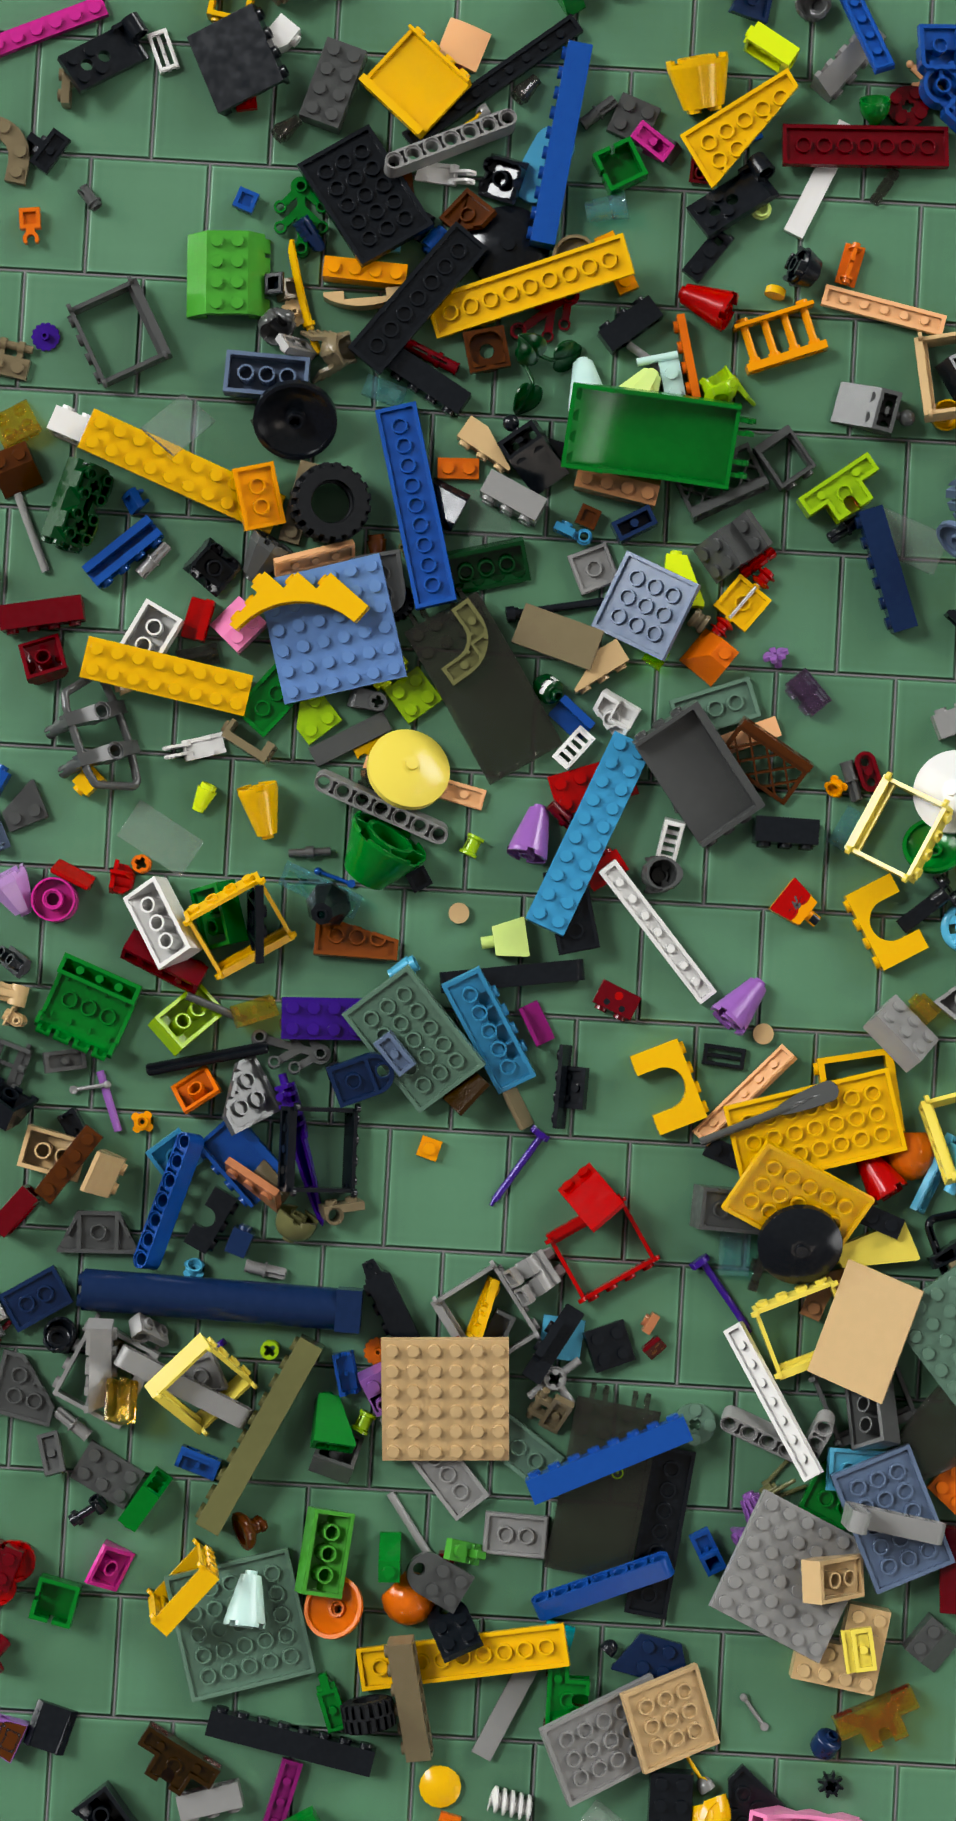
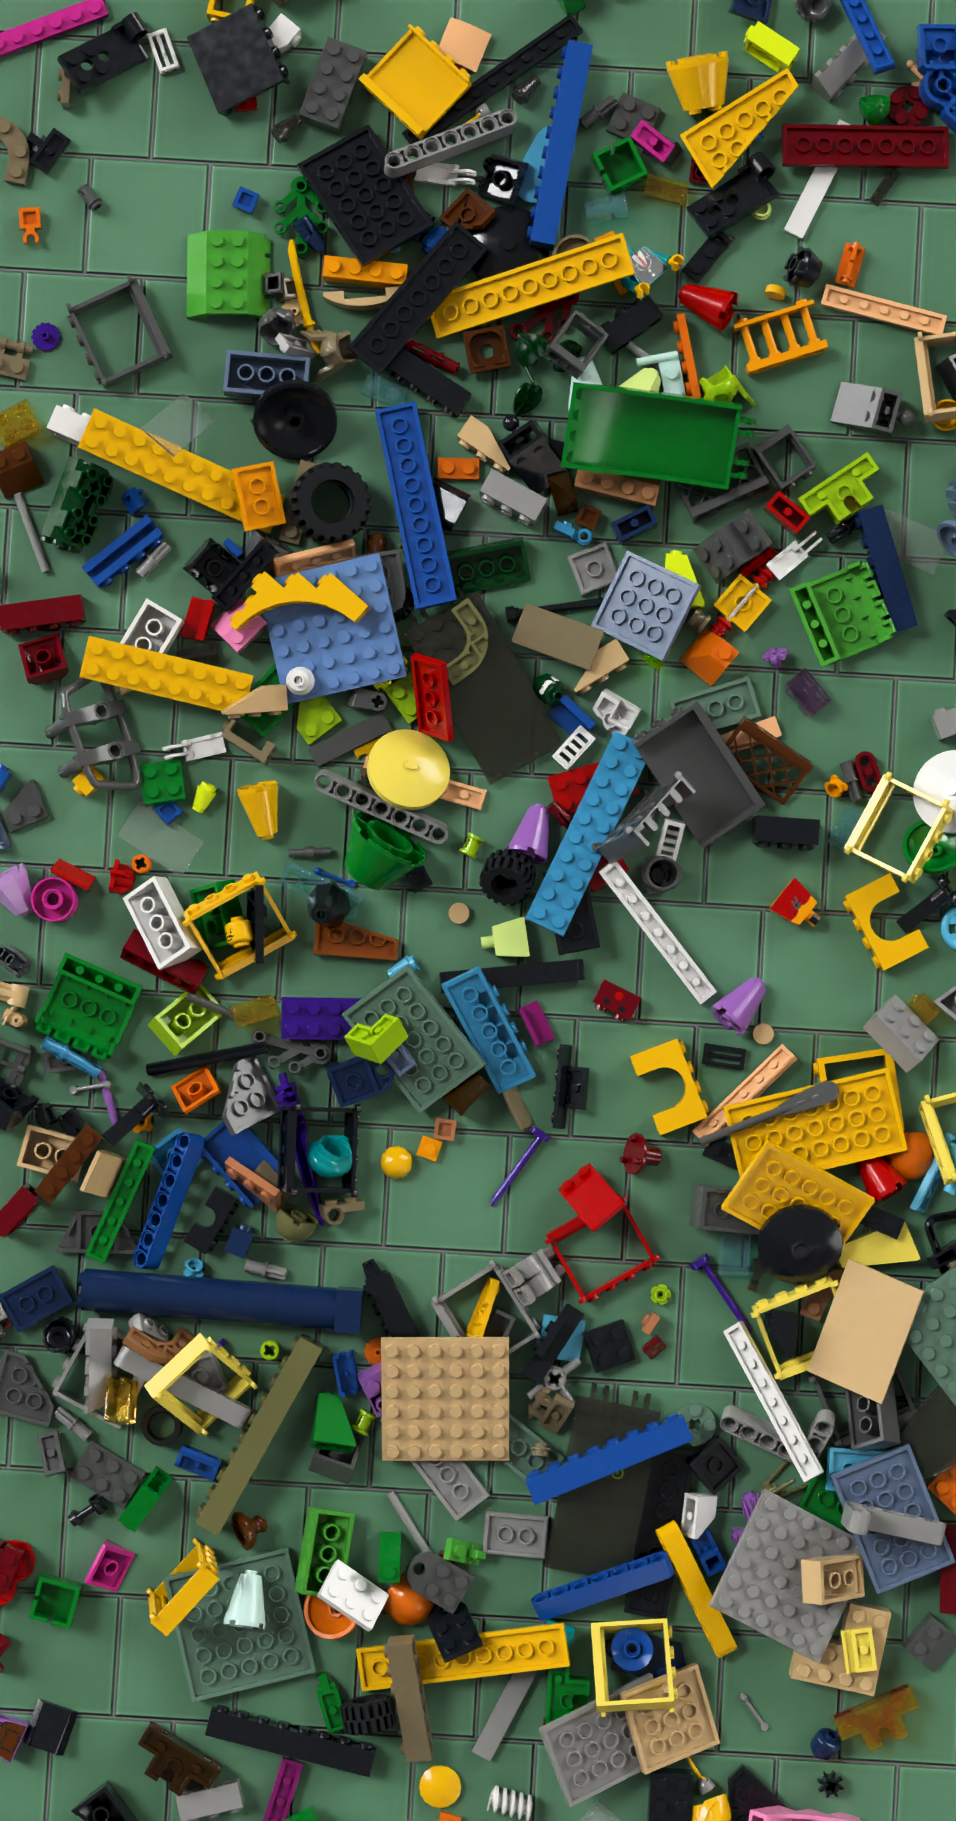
(45, 1115): none -> black plate
(71, 1057): none -> dark azure pin
(120, 1201): none -> green plate
(136, 1114): none -> black piece
(155, 1350): none -> medium nougat plate
(157, 1440): none -> black tyre
(162, 782): none -> green plate
(168, 812): none -> blue tile
(233, 548): none -> blue tile
(239, 932): none -> yellow head
(243, 575): none -> black plate
(262, 699): none -> tan slope
(300, 687): none -> white cone
(330, 1156): none -> teal helmet
(353, 1595): none -> white plate
(378, 1041): none -> lime panel
(396, 1162): none -> yellow hair
(432, 697): none -> red plate
(444, 1129): none -> nougat plate
(509, 864): none -> black tyre
(540, 1450): none -> dark tan plate
(563, 357): none -> dark grey window
(563, 494): none -> dark brown slope
(600, 1668): none -> light yellow window
(624, 1657): none -> blue dish
(626, 836): none -> dark grey window
(639, 1154): none -> dark red piece
(648, 268): none -> torso
(655, 1294): none -> lime plate
(666, 189): none -> clear yellow plate
(696, 1589): none -> yellow beam
(698, 1513): none -> white slope
(715, 1465): none -> black plate
(782, 1328): none -> black slope
(786, 513): none -> red brick
(791, 557): none -> white arm
(843, 613): none -> bright green slope

